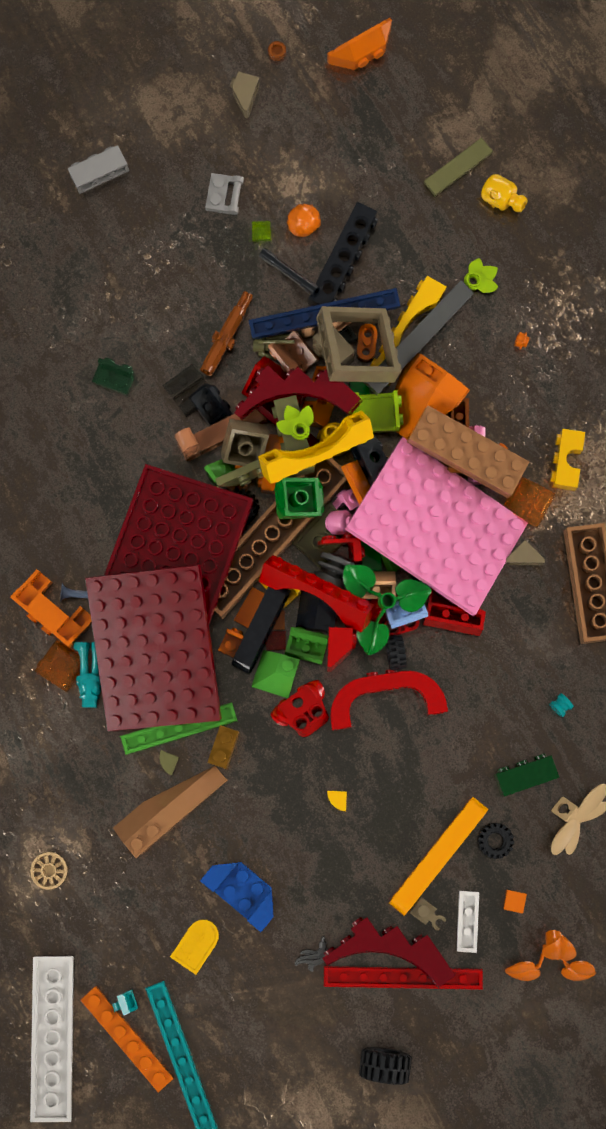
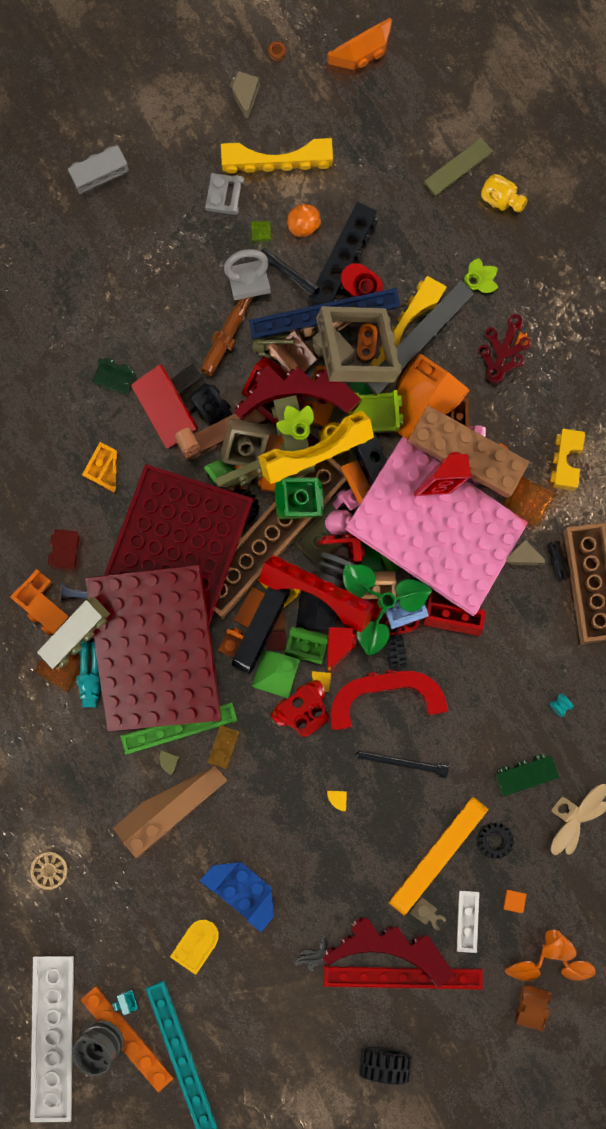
(64, 550): none -> clear red brick
(73, 633): none -> brick
(97, 1047): none -> dark grey wheel
(102, 467): none -> light orange wing
(163, 405): none -> red tile
(239, 158): none -> yellow arch
(247, 278): none -> light grey tile
(324, 678): none -> yellow tile
(360, 280): none -> red piece
(440, 769): none -> black piece
(446, 476): none -> red slope
(504, 351): none -> dark red plant
(533, 1008): none -> dark orange brick
(558, 560): none -> black pin

